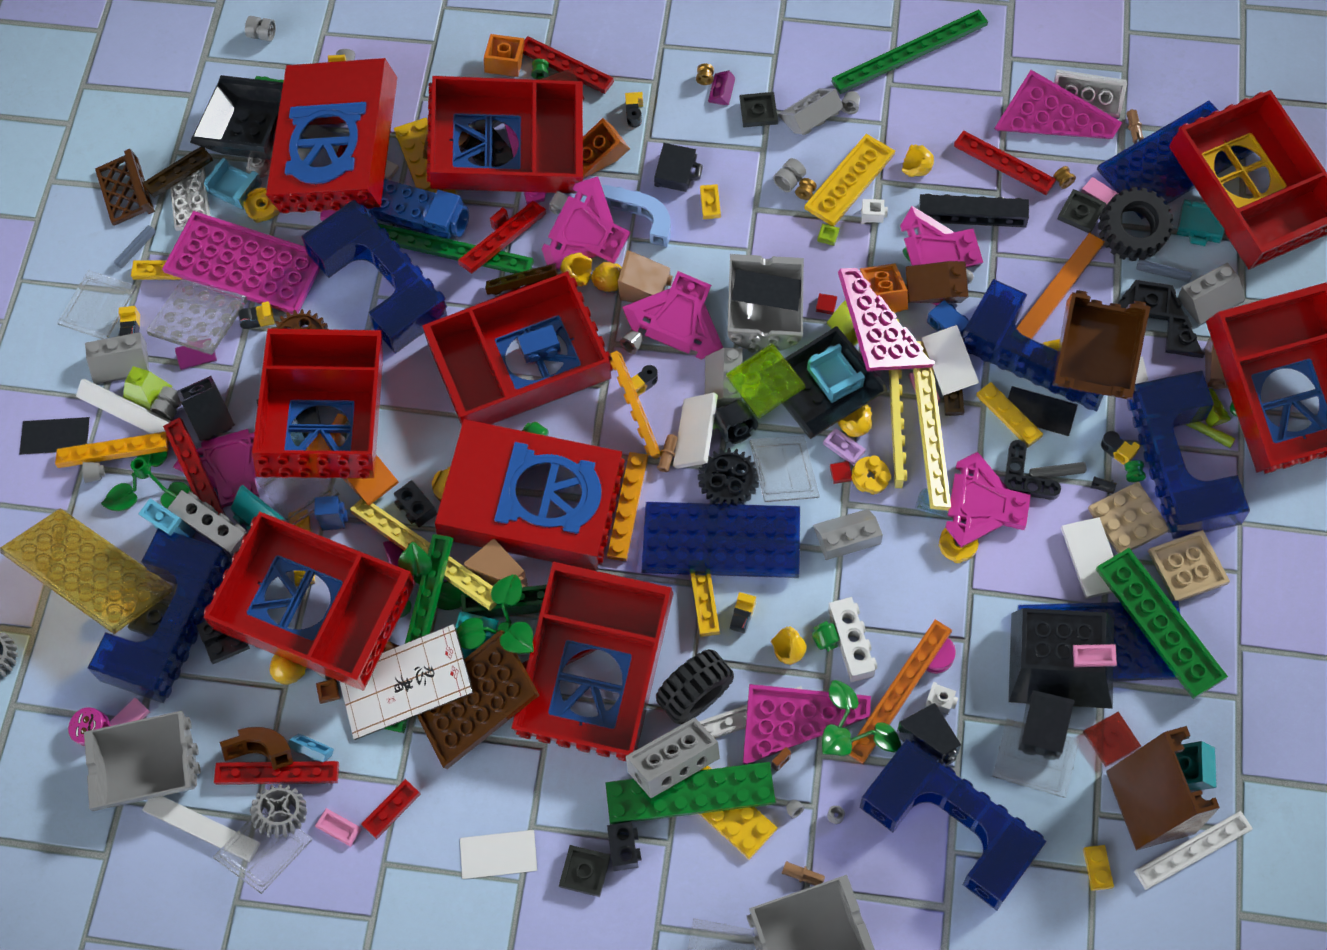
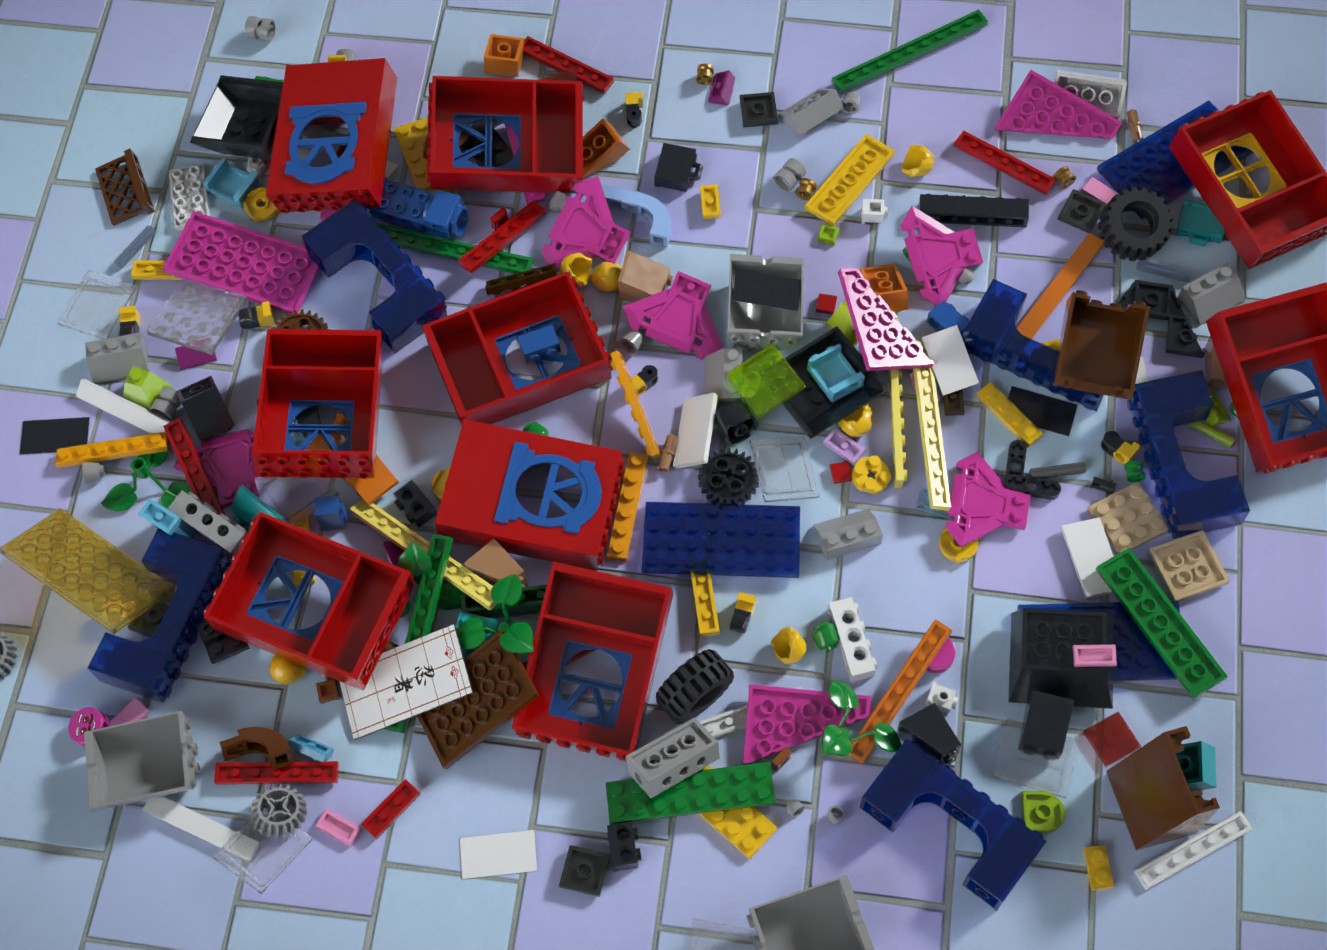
(177, 171): dark brown plate -> none
(539, 69): green wheel -> none
(802, 874): medium nougat axle -> none
(937, 282): reddish brown slope -> none
(1042, 811): none -> lime tile

